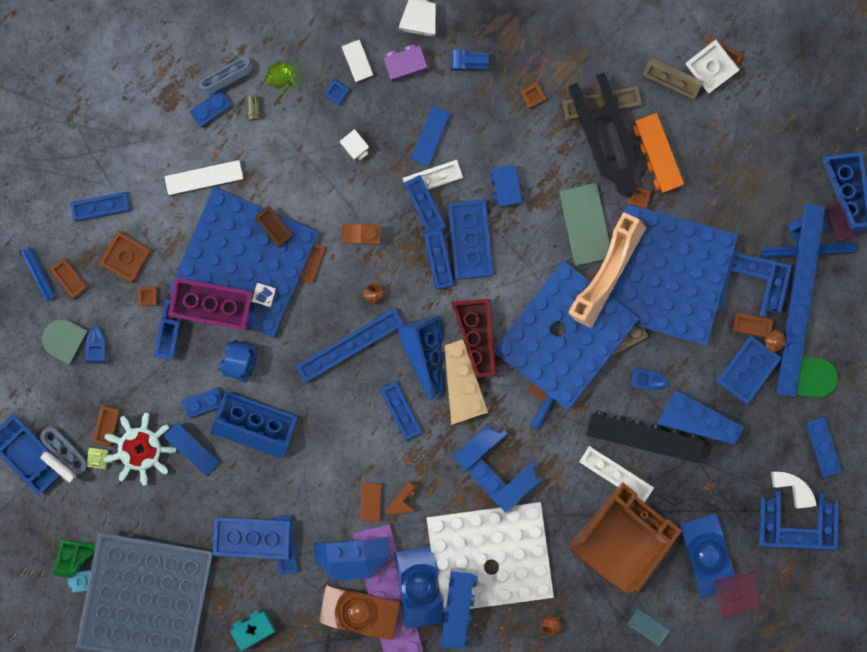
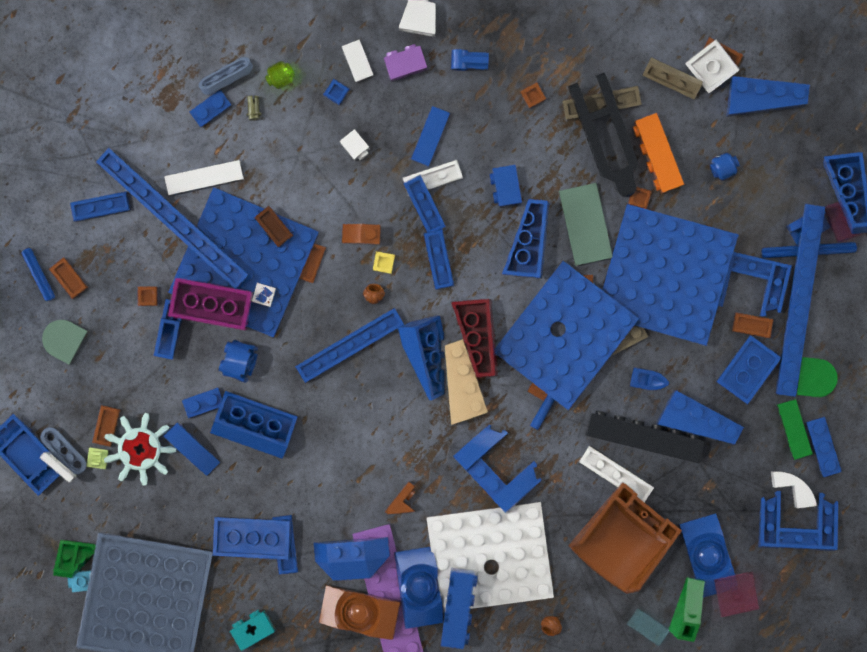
(95, 347): blue plate -> none
(125, 257): dark orange tile -> none
(172, 218): none -> blue plate
(370, 502): dark orange tile -> none
(383, 262): none -> light yellow tile
(400, 411): blue tile -> none
(470, 239): blue tile -> none
(528, 249): none -> blue wedge
(592, 299): light nougat arch -> none
(688, 610): none -> green slope
(724, 166): none -> blue head
(761, 95): none -> blue wedge
(775, 341): dark orange piece -> none
(794, 429): none -> green tile

